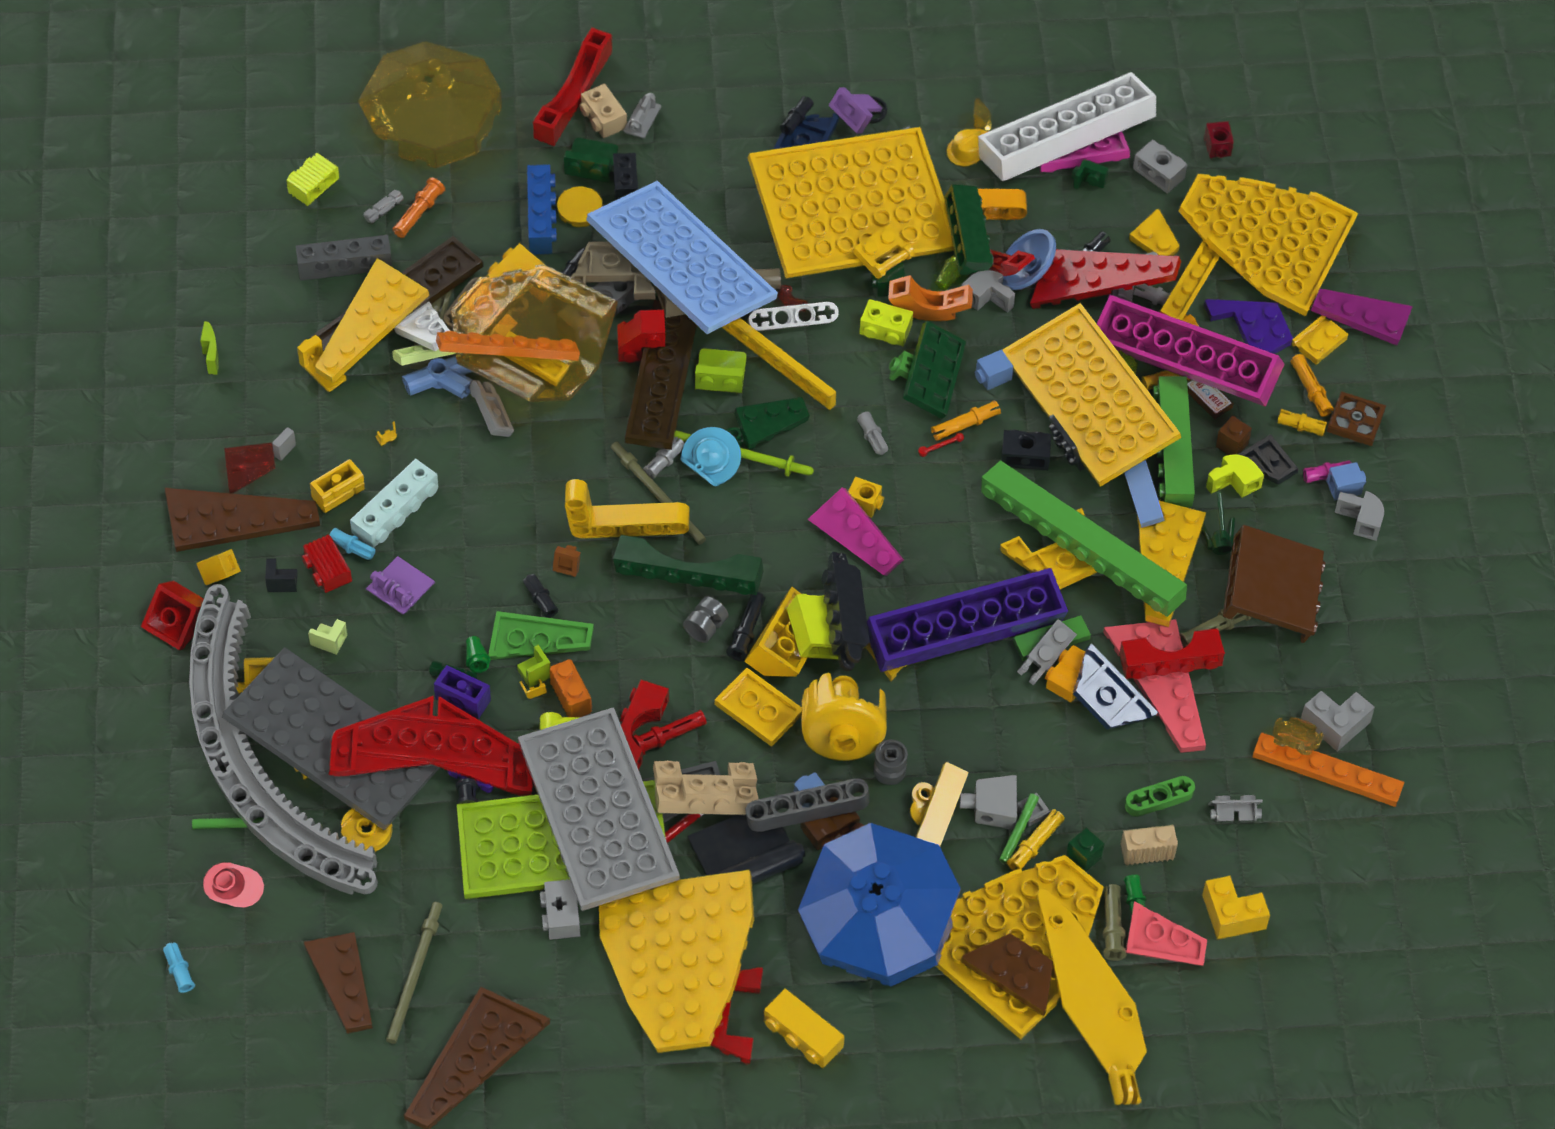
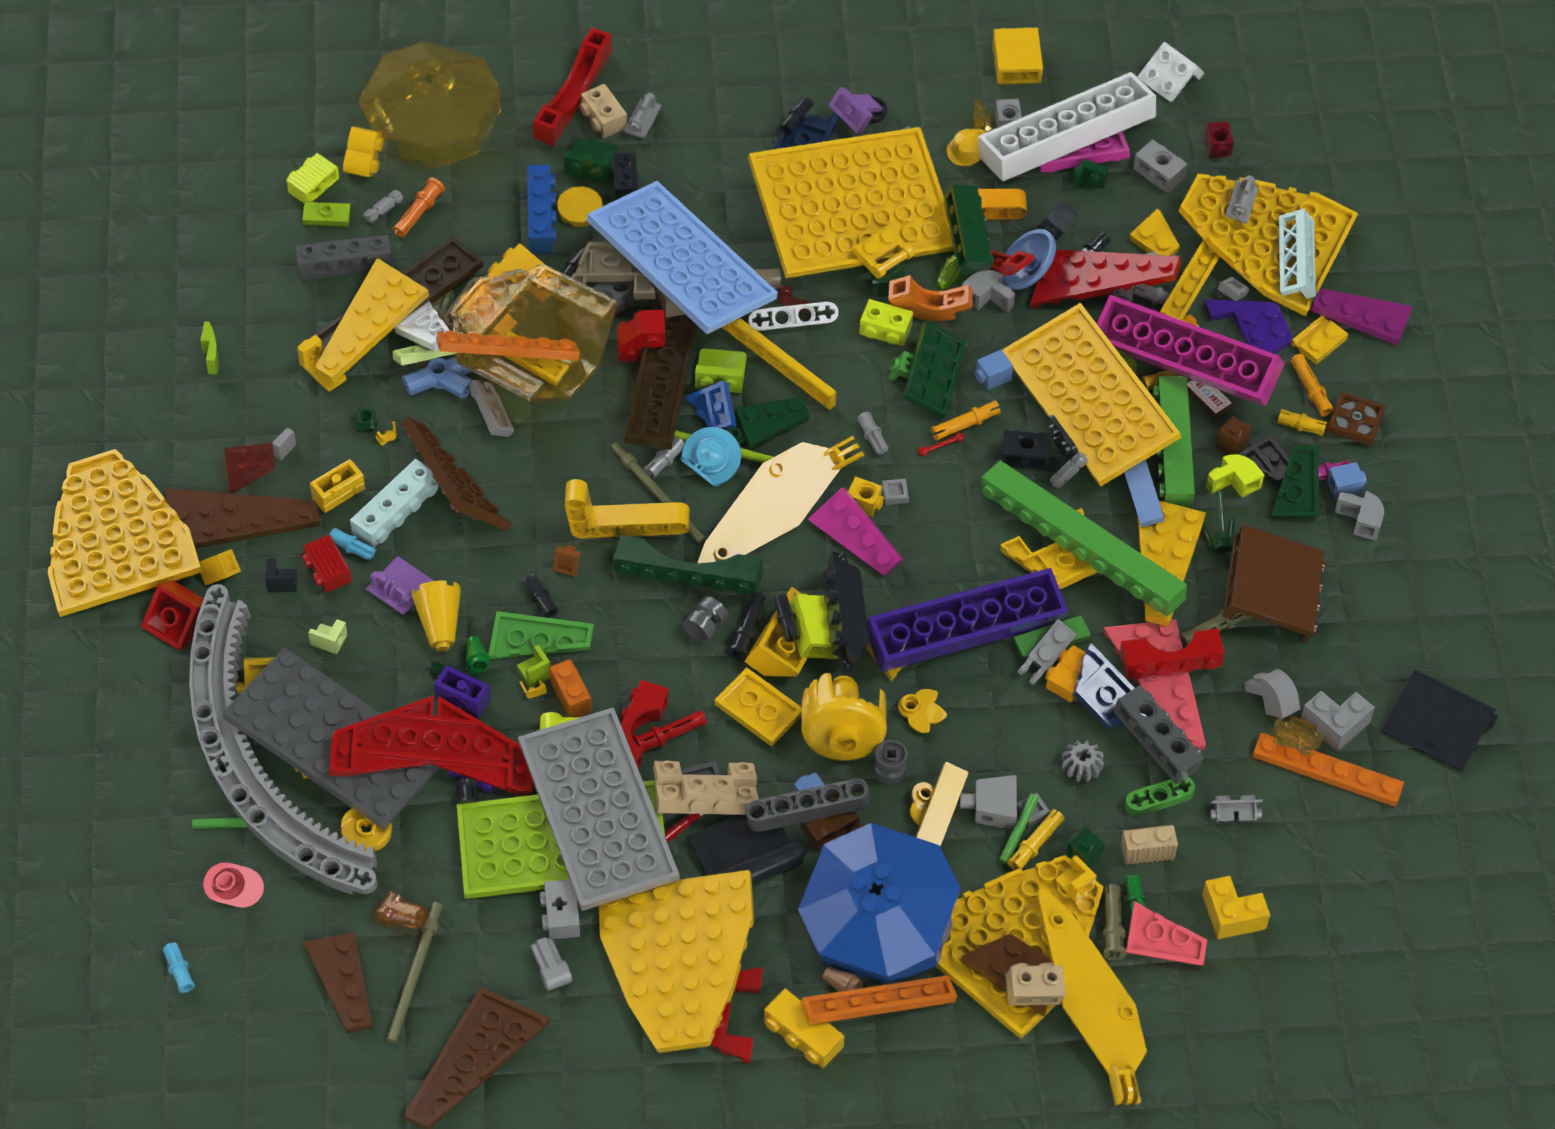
(114, 536): none -> yellow wing
(326, 214): none -> lime plate
(363, 151): none -> yellow brick
(365, 414): none -> dark green plate
(397, 910): none -> clear orange piece
(438, 612): none -> yellow cone
(456, 483): none -> reddish brown wing
(552, 969): none -> light grey piece
(714, 405): none -> blue wing
(777, 498): none -> wing
(786, 617): none -> black axle
(842, 980): none -> medium nougat cone
(878, 1000): none -> orange plate
(895, 491): none -> light grey tile
(924, 711): none -> yellow plate
(1007, 111): none -> light grey brick
(1017, 56): none -> yellow brick
(1035, 984): none -> tan brick
(1058, 220): none -> black brick
(1068, 470): none -> light grey axle
(1077, 879): none -> yellow panel
(1082, 761): none -> light grey gear
(1169, 72): none -> white bracket
(1177, 766): none -> dark grey brick
(1233, 288): none -> light grey tile
(1242, 200): none -> light grey hinge
(1278, 692): none -> light grey brick
(1300, 485): none -> dark green wing
(1305, 253): none -> light aqua fence
(1439, 720): none -> black door

